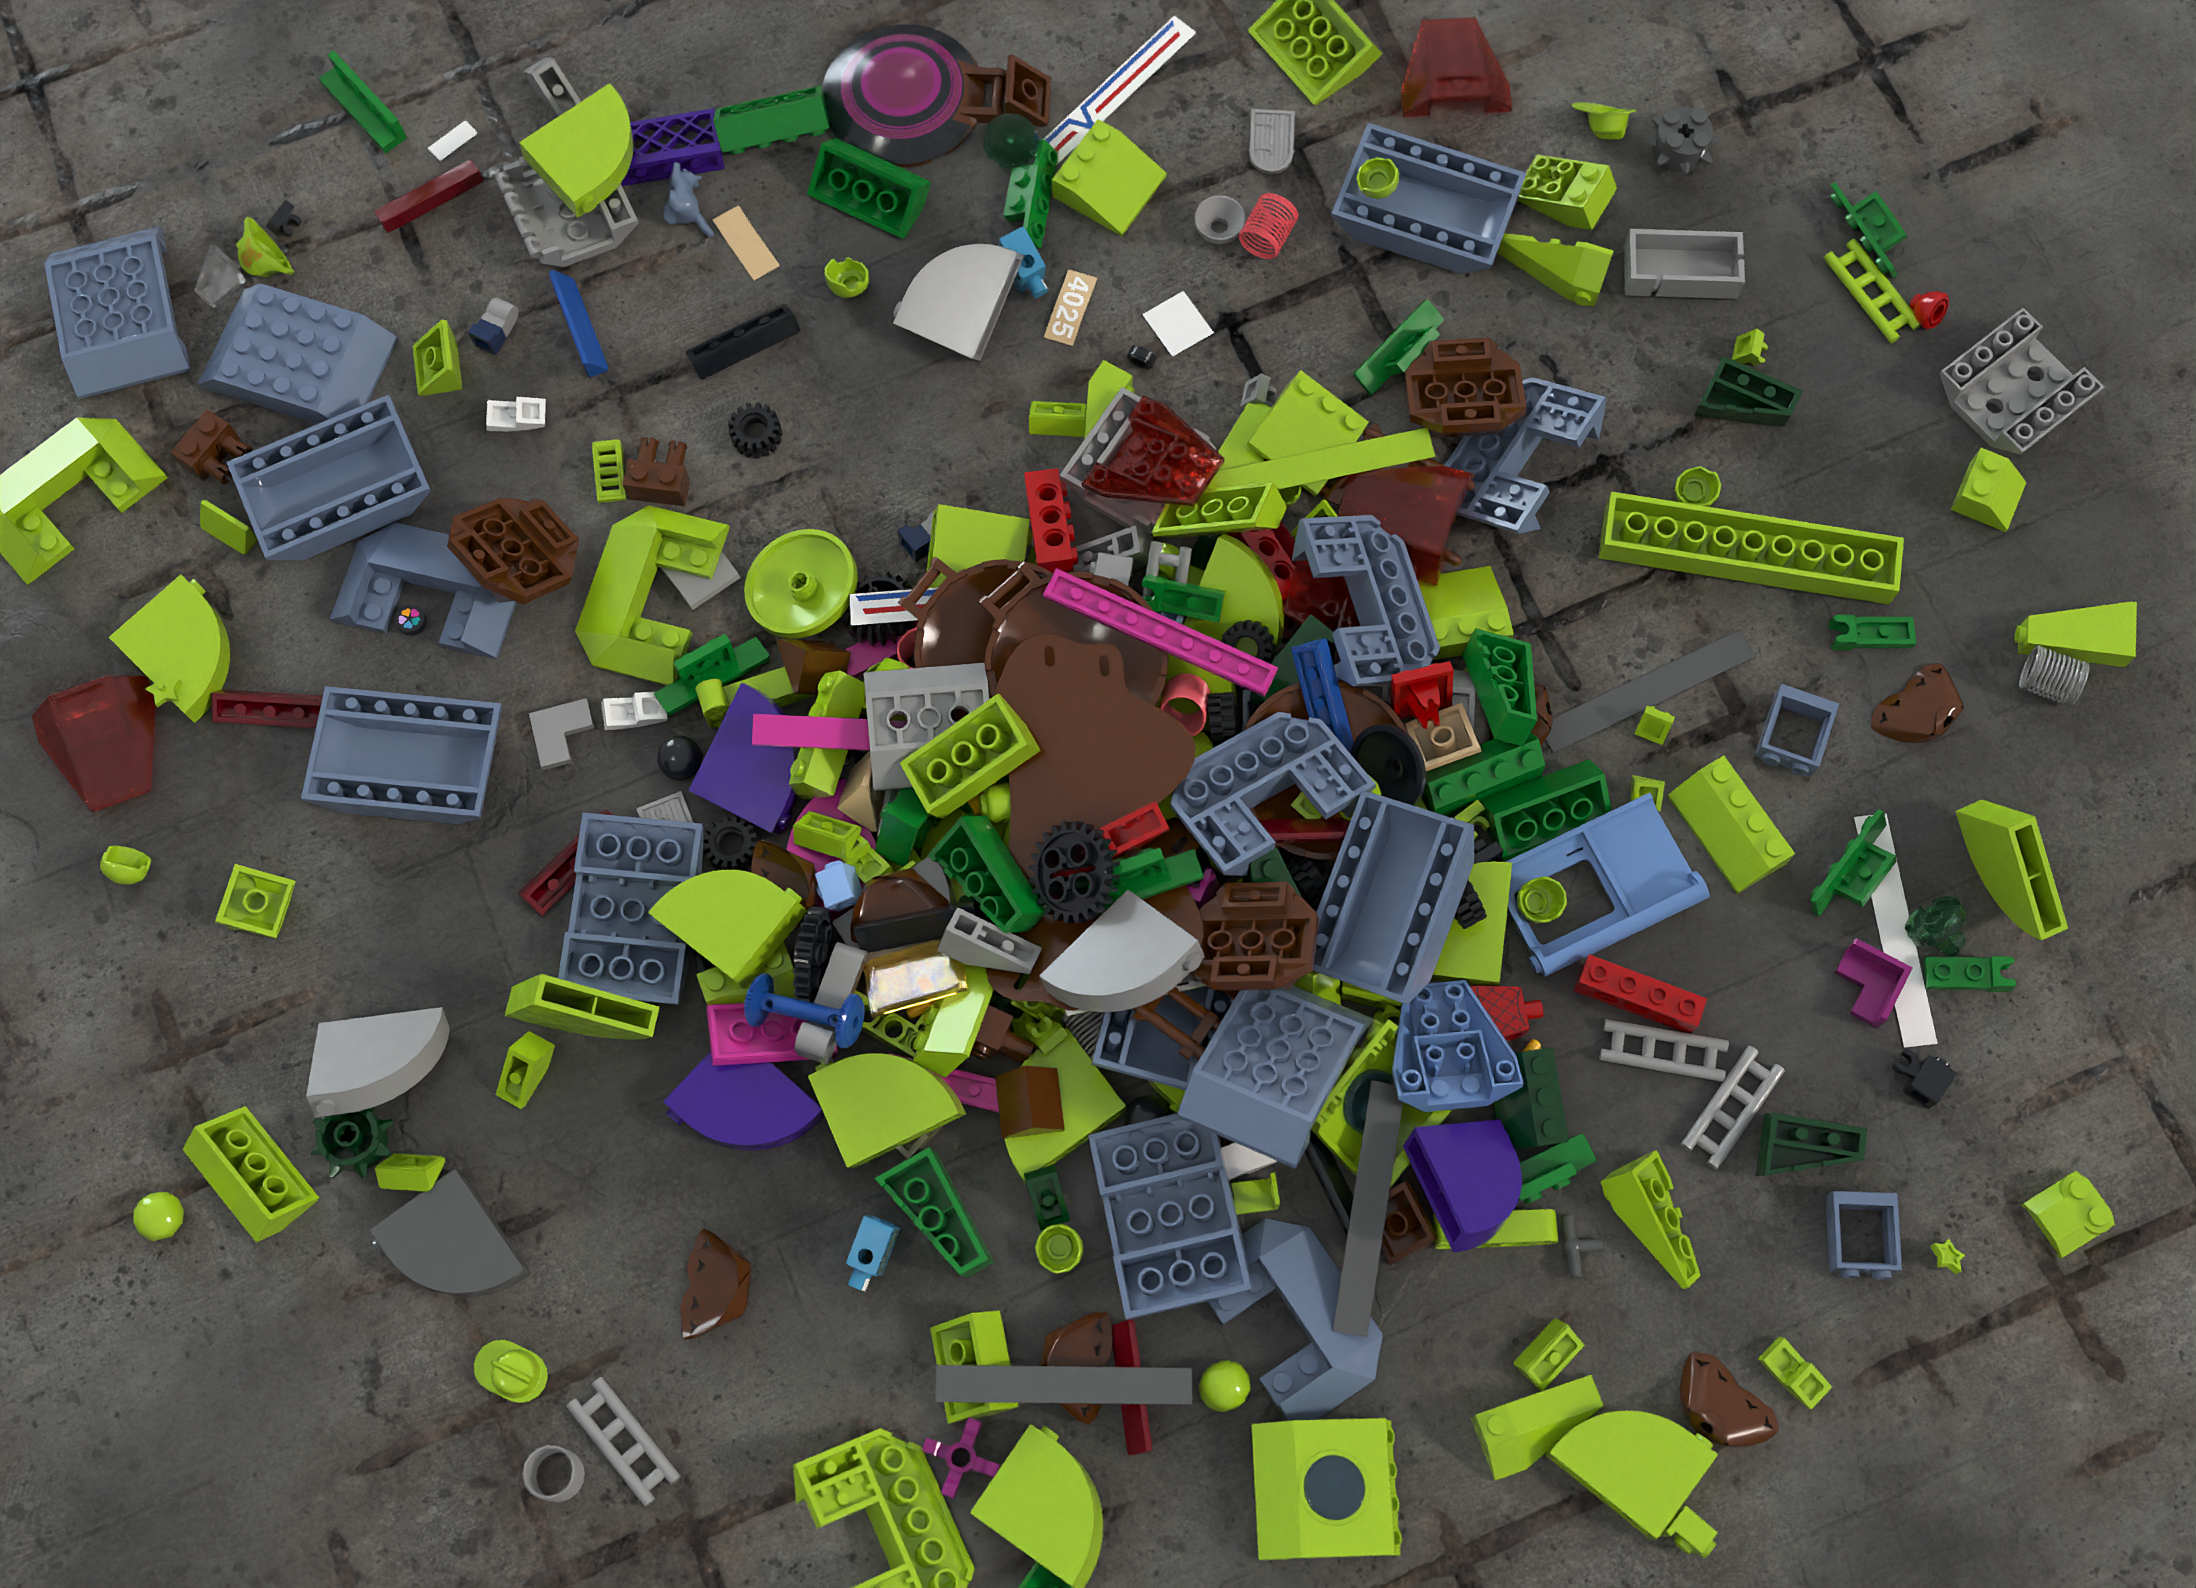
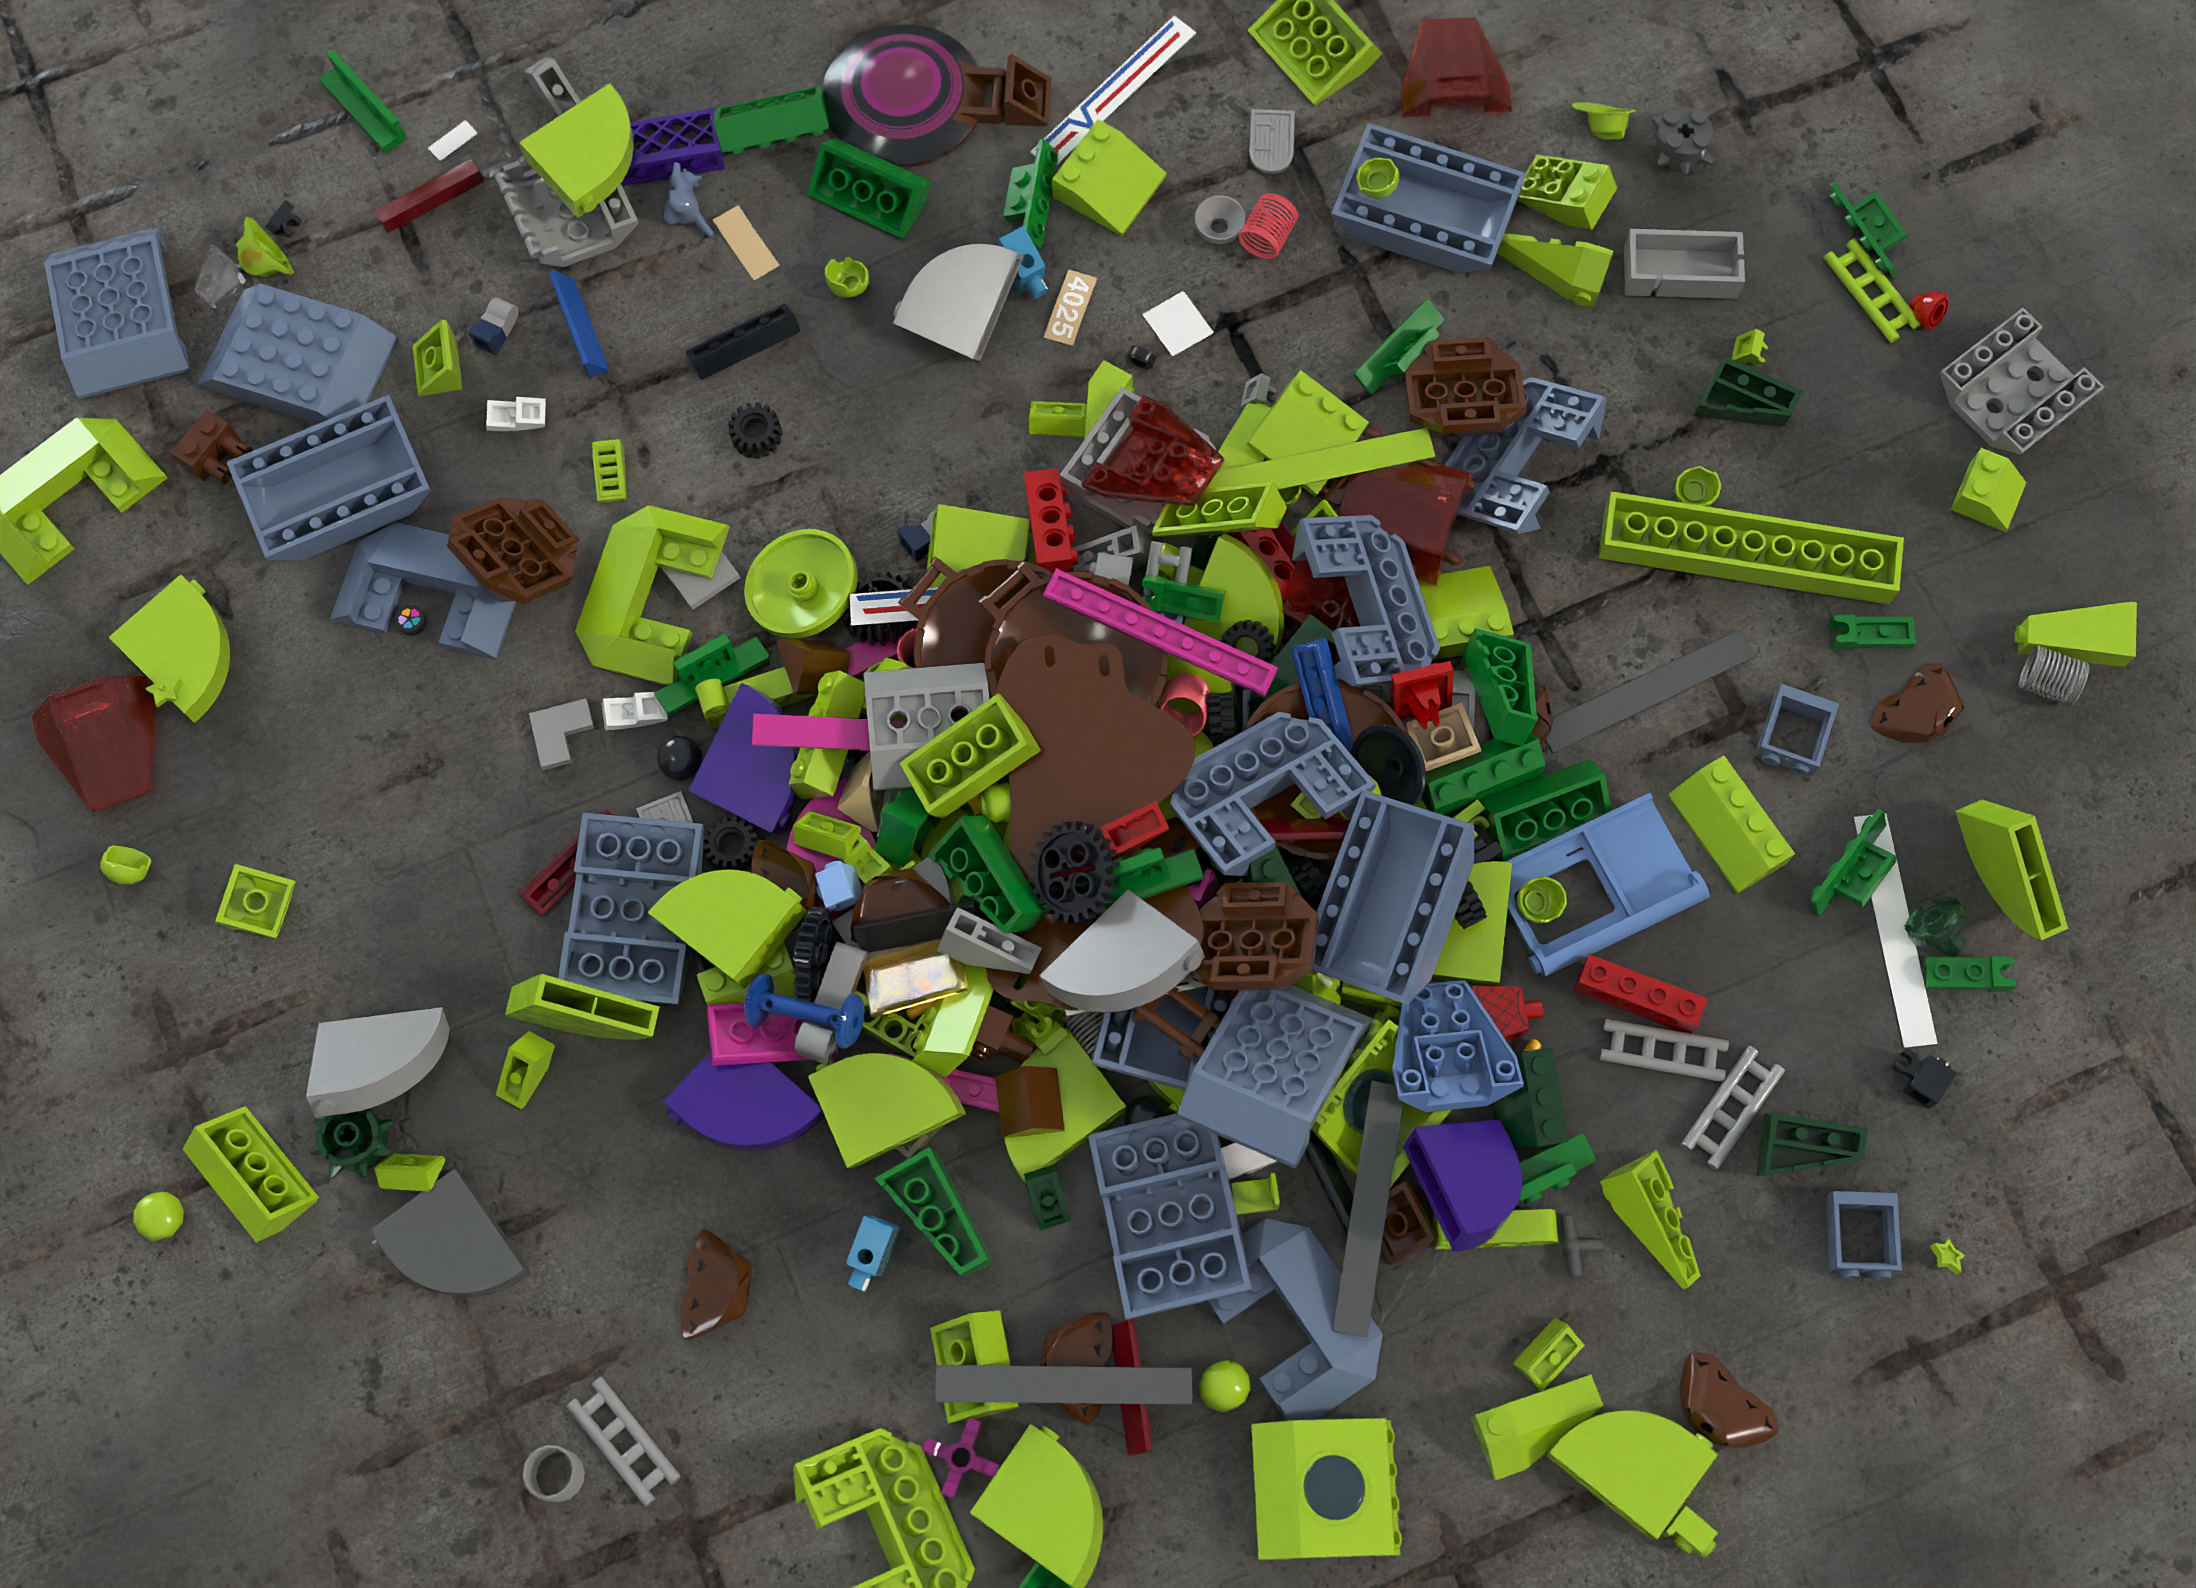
(226, 528): lime slope -> none
(266, 708): dark red slope -> none
(401, 755): sand blue slope -> none
(510, 1371): lime piece -> none
(657, 481): reddish brown brick -> none
(1010, 140): clear green tile -> none
(1059, 1248): lime hair -> none
(1641, 786): lime slope -> none
(1654, 725): lime tile -> none
(1794, 1373): lime slope -> none
(1878, 975): magenta panel -> none
(2070, 1213): lime slope -> none

